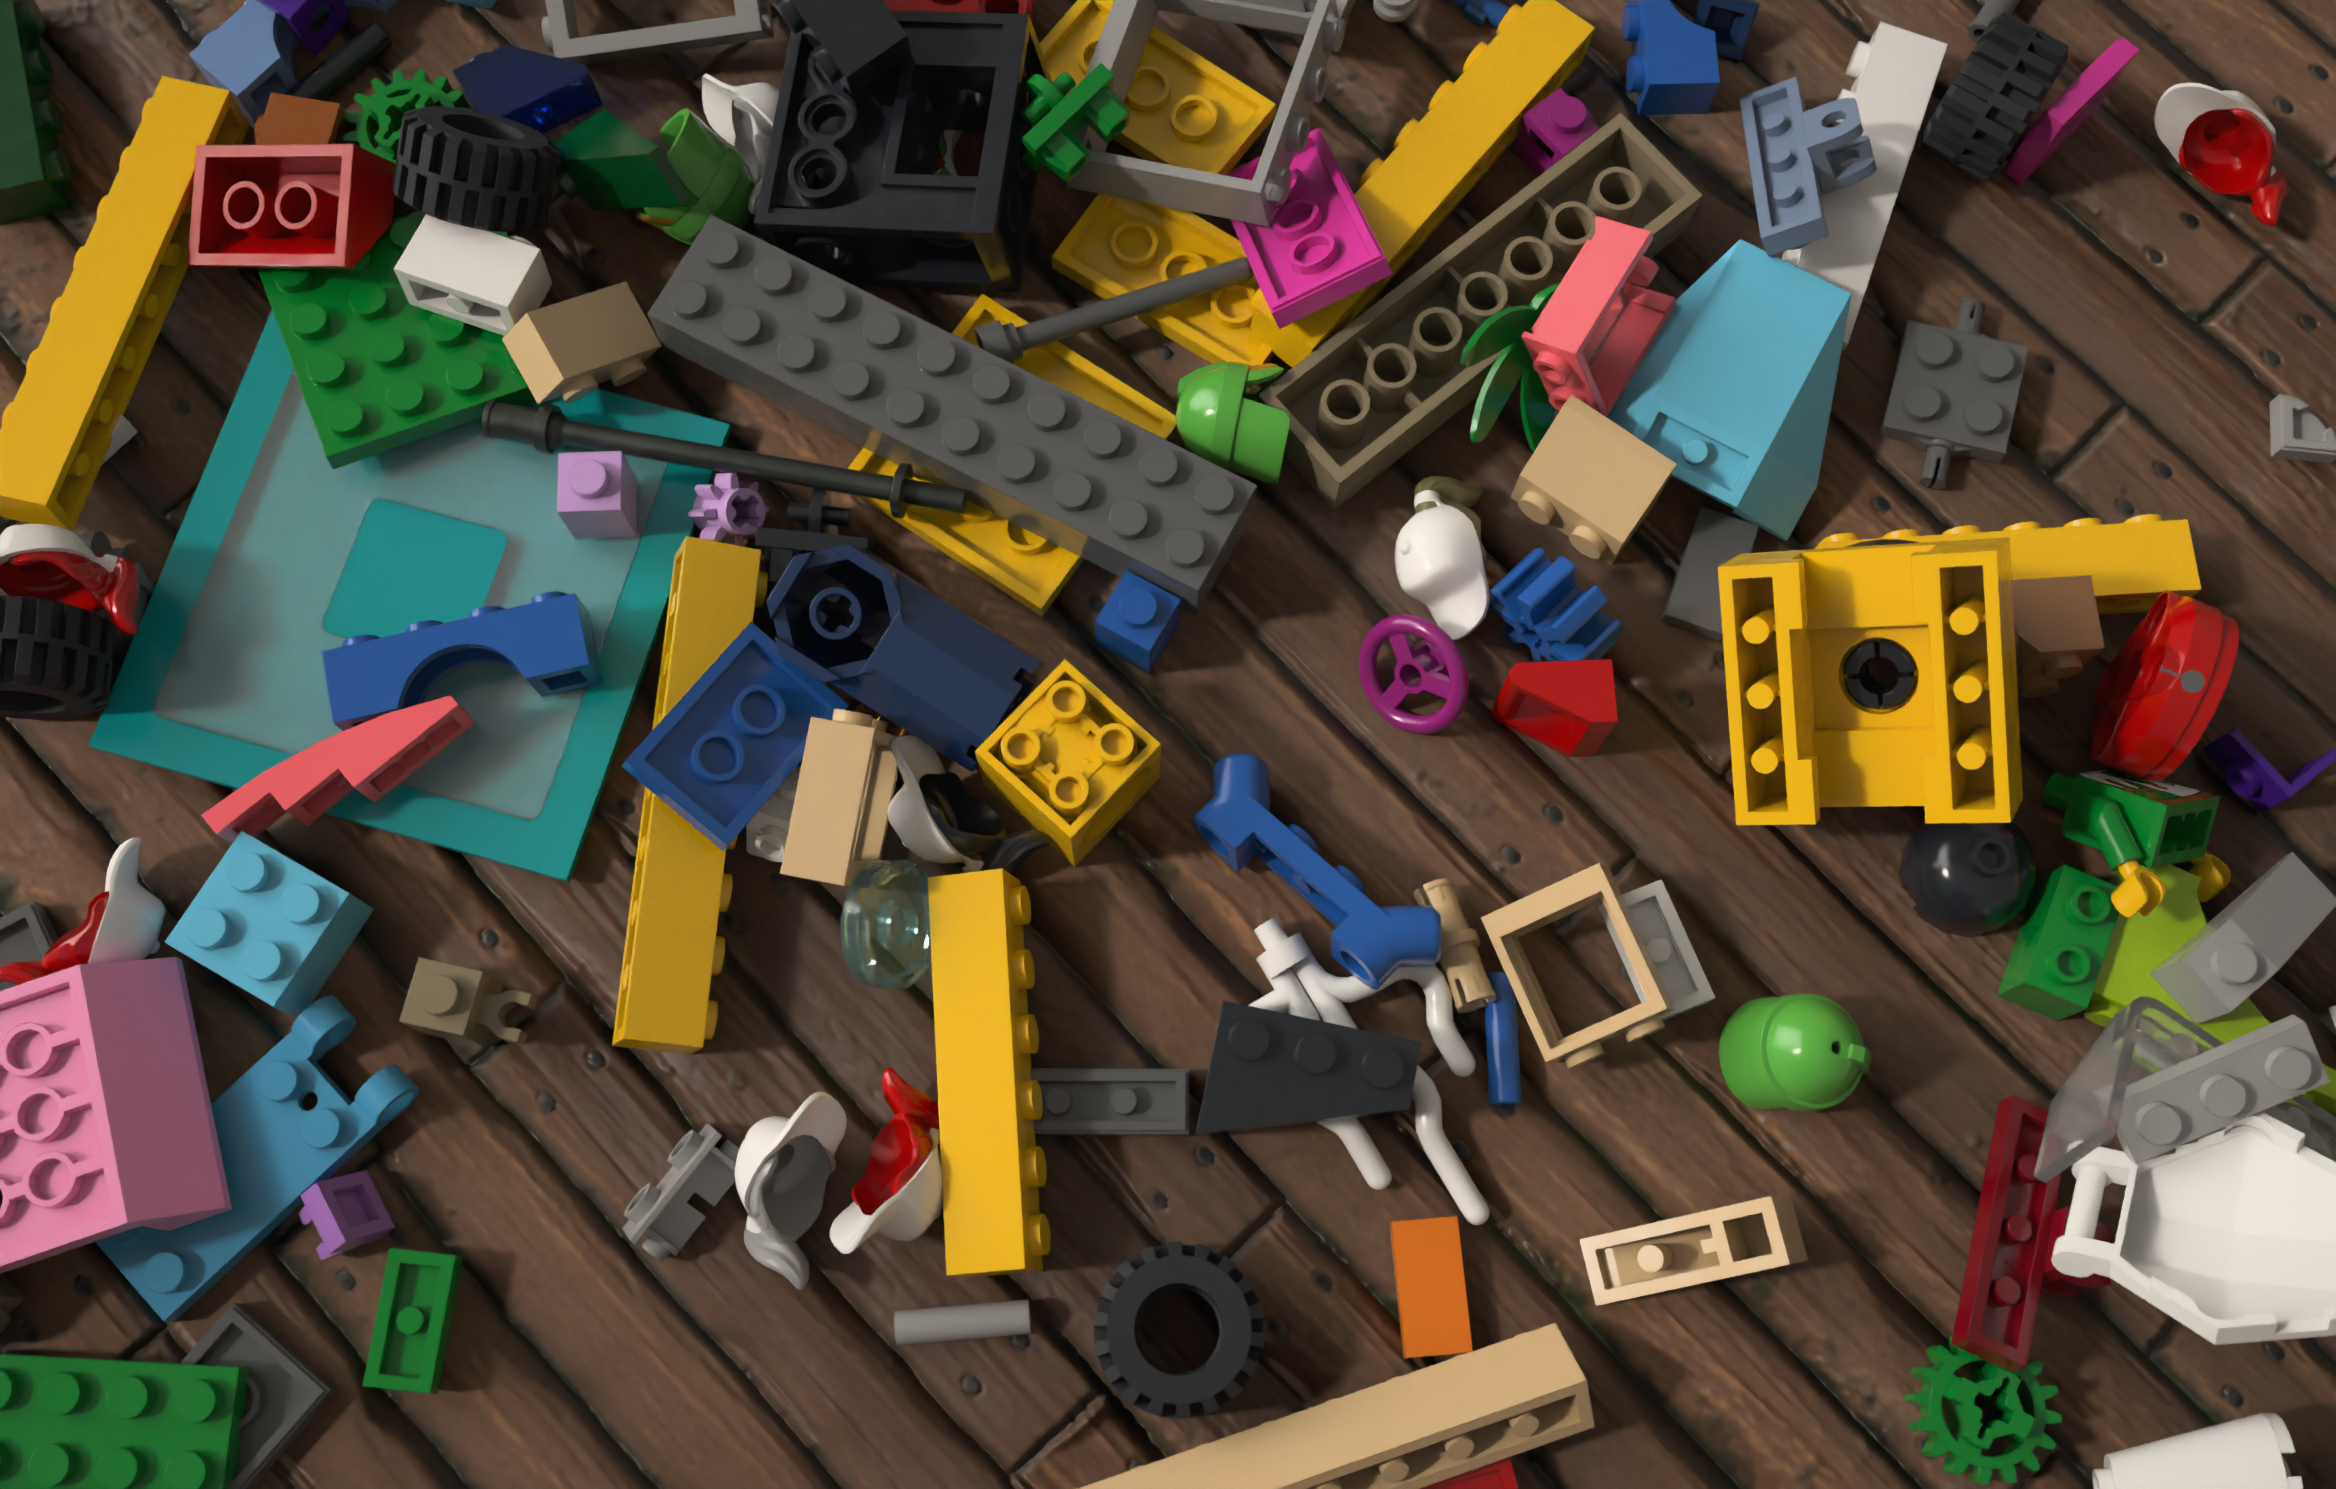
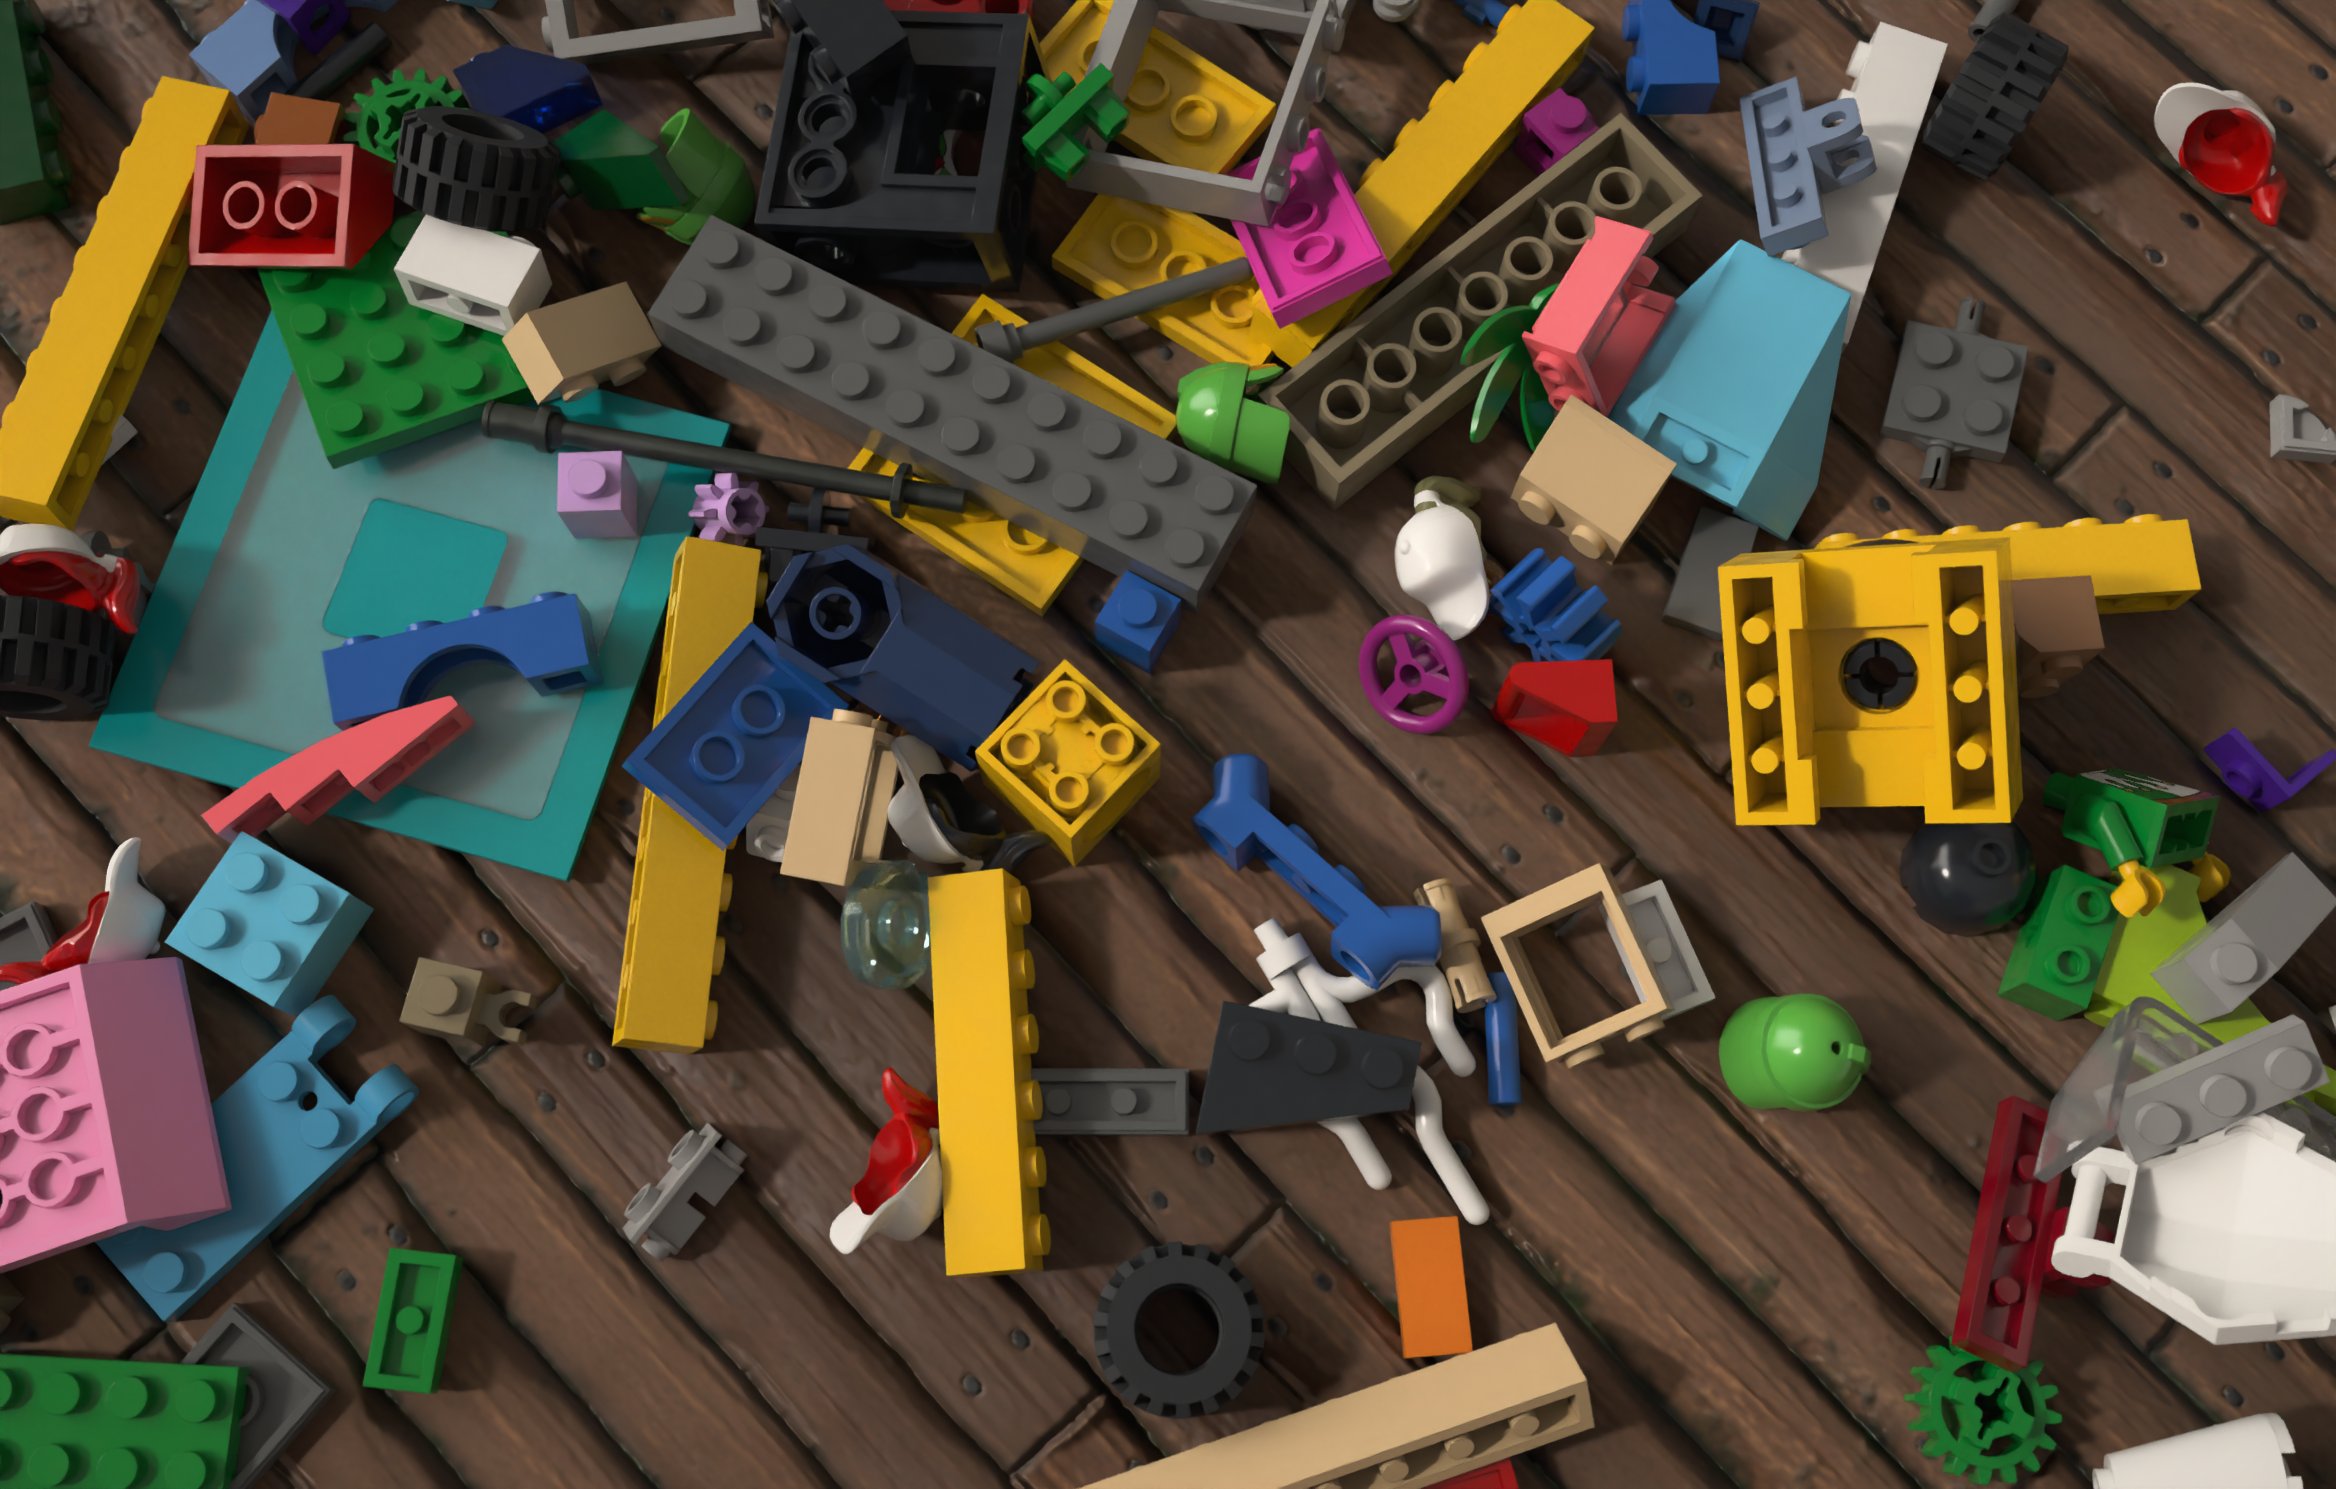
(345, 1213): medium lavender tile -> none
(745, 120): hair -> none
(784, 1180): light grey hair -> none
(962, 1322): light grey piece -> none
(1693, 1249): tan slope -> none
(2070, 109): dark pink tile -> none
(2163, 687): red piece -> none

